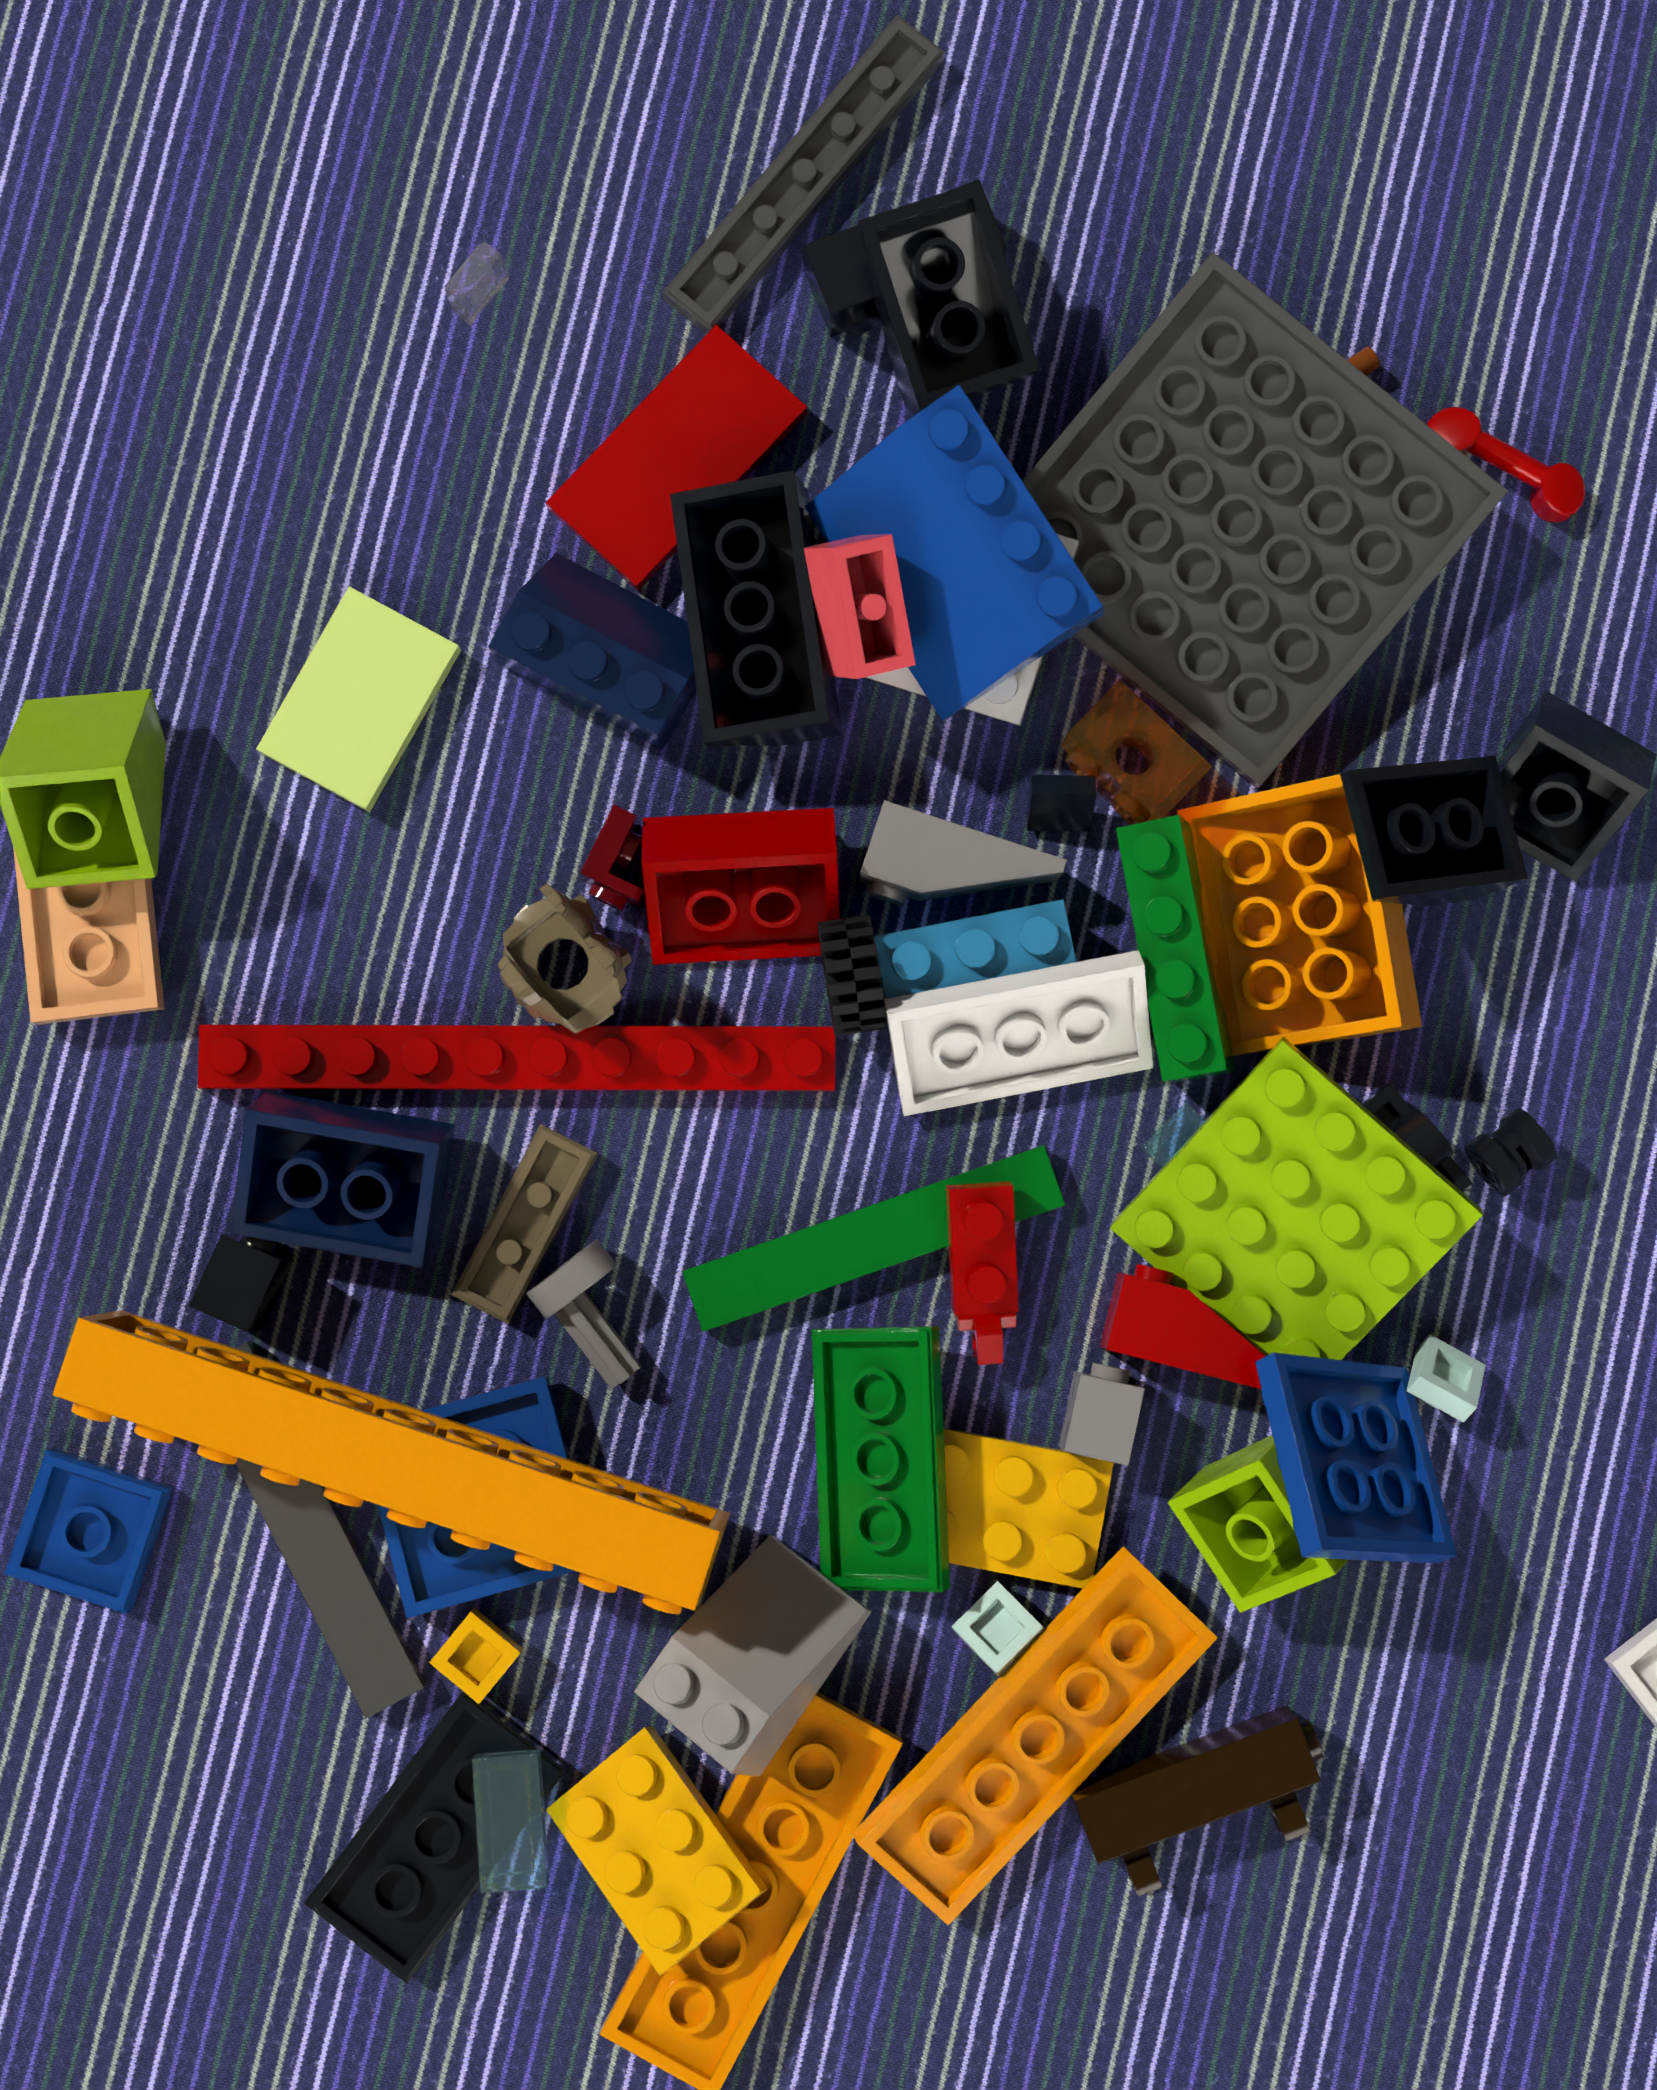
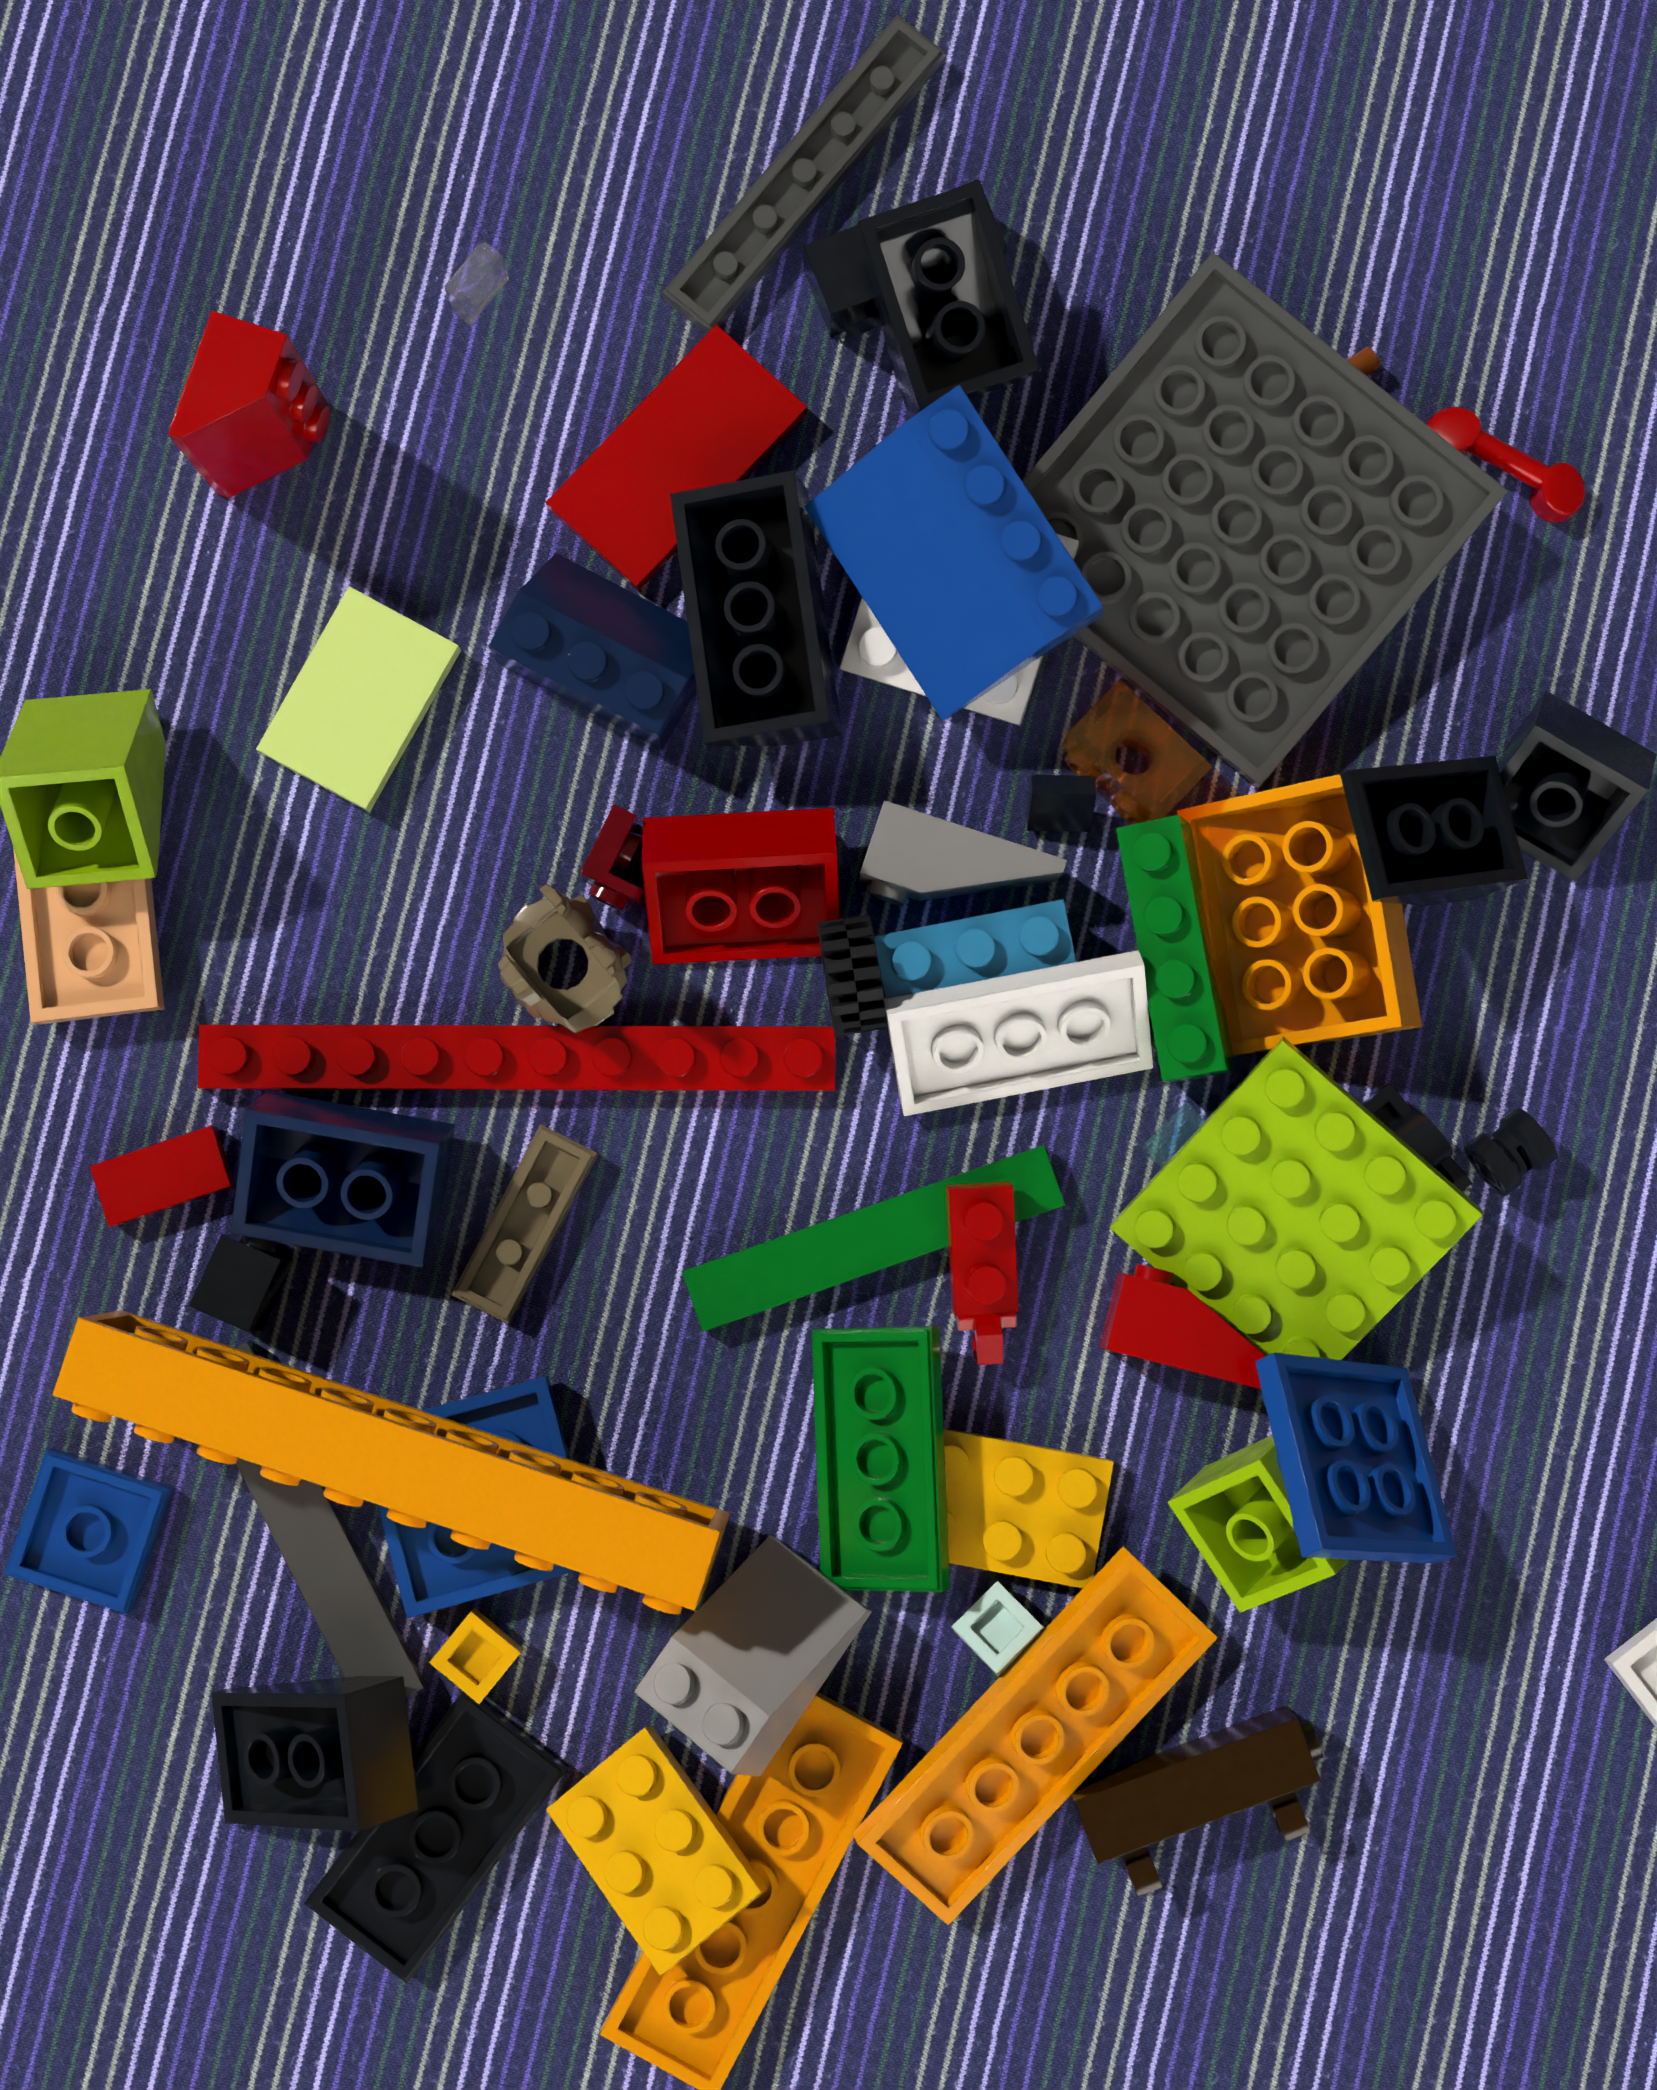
(162, 1176): none -> red tile
(247, 406): none -> red slope
(315, 1753): none -> black slope
(510, 1821): clear light blue tile -> none
(565, 1297): light grey piece -> none
(860, 606): coral brick -> none
(1102, 1414): light grey brick -> none
(1446, 1378): light aqua plate -> none

